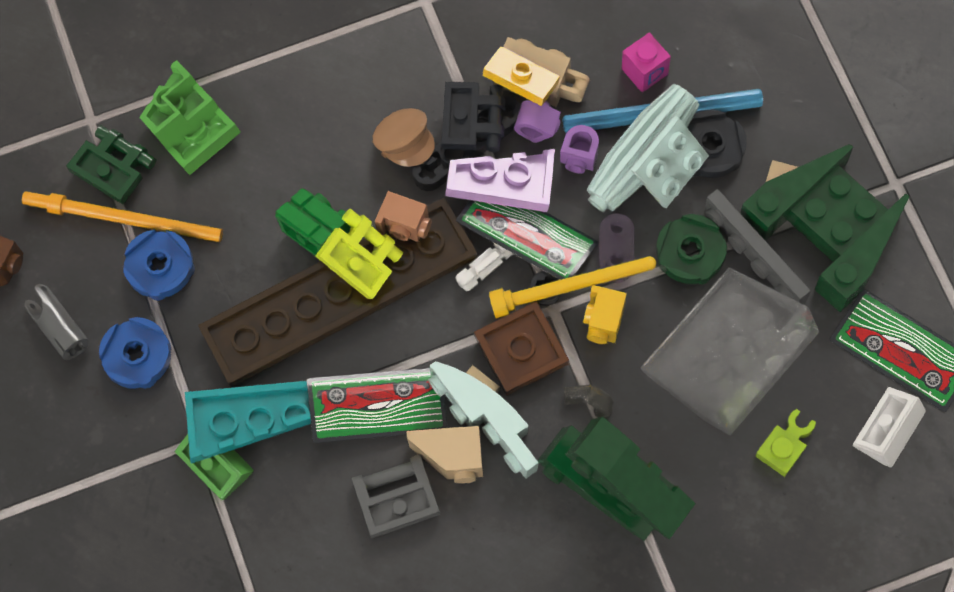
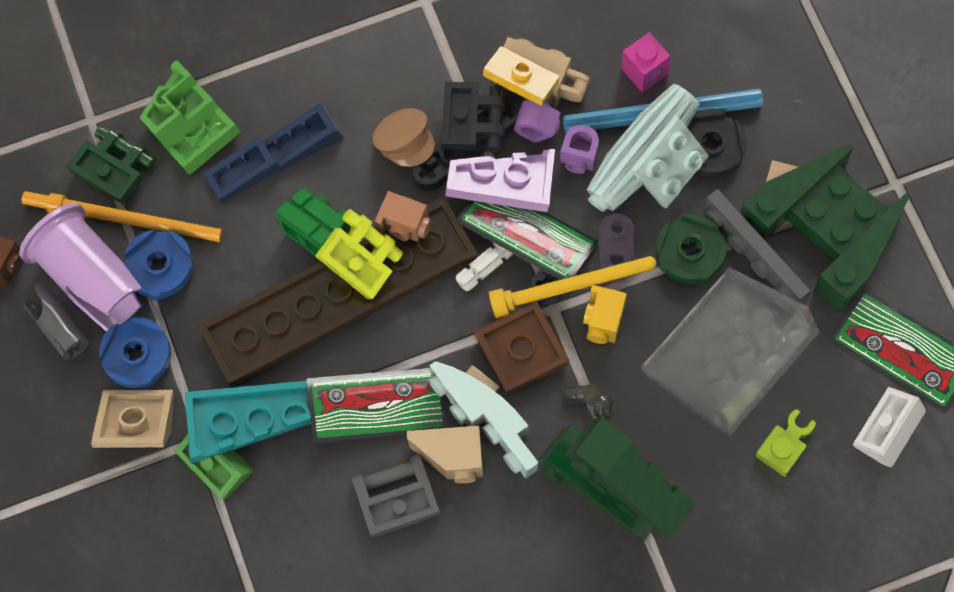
(82, 266): none -> lavender piece
(133, 419): none -> tan slope
(277, 152): none -> dark blue slope

